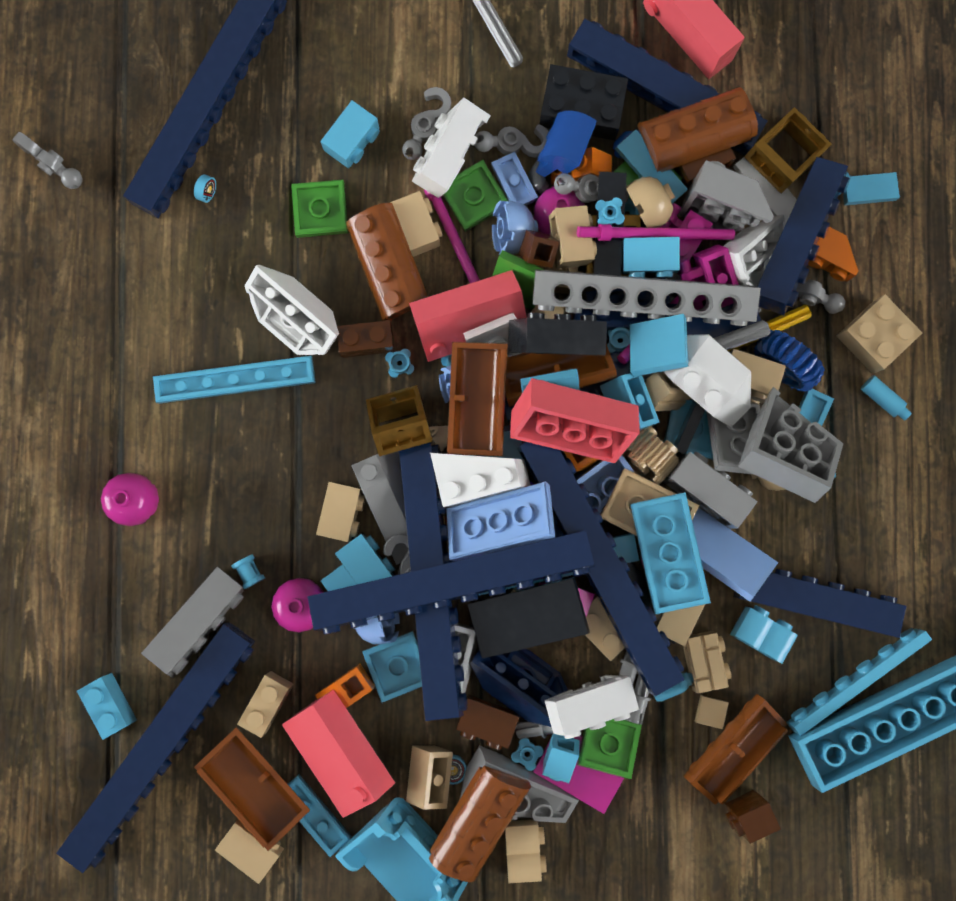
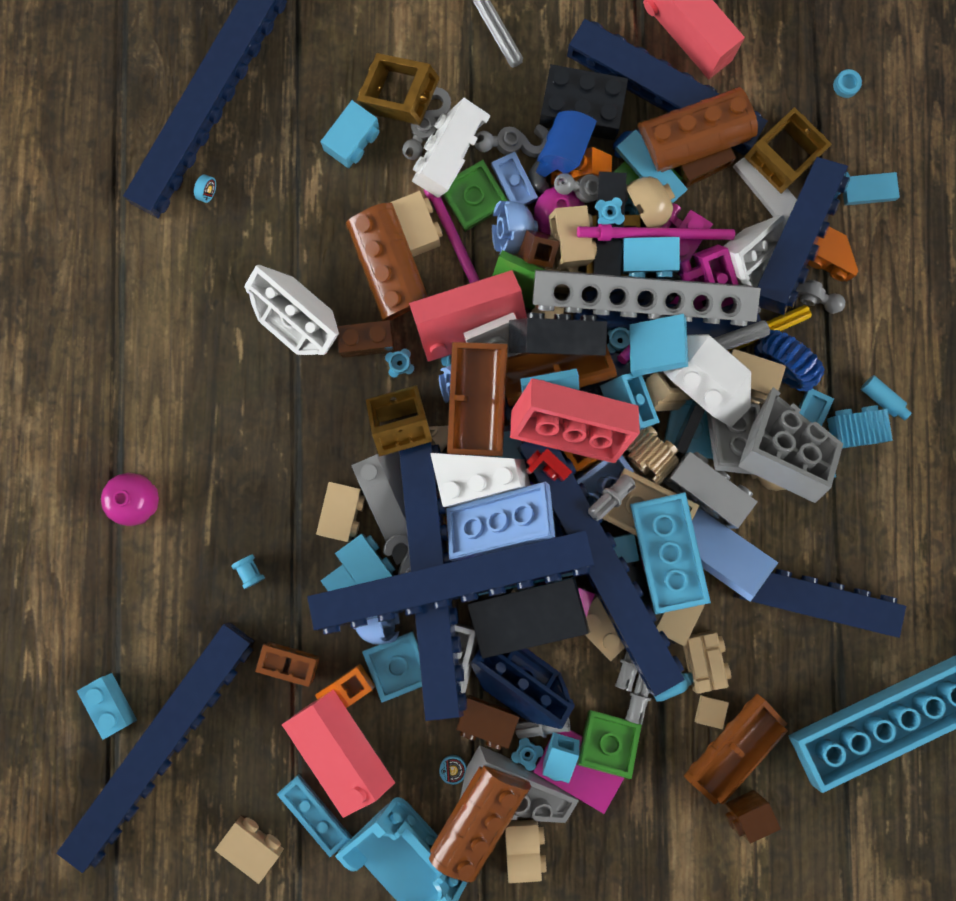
(49, 161): light grey piece -> none
(193, 623): light grey wedge -> none
(234, 379): medium azure tile -> none
(252, 789): dark orange container -> none
(265, 704): tan brick -> none
(288, 664): none -> dark orange brick
(291, 604): dark pink cylinder -> none
(319, 208): bright green tile -> none
(417, 98): none -> pearl gold window
(429, 777): tan brick -> none
(553, 467): none -> red bracket
(591, 705): white wedge -> none
(611, 497): none -> light grey axle
(726, 198): light grey wedge -> none
(764, 634): medium azure brick -> none
(847, 83): none -> medium azure tile
(850, 686): medium azure plate -> none
(862, 428): none -> medium azure brick
(879, 334): tan brick -> none

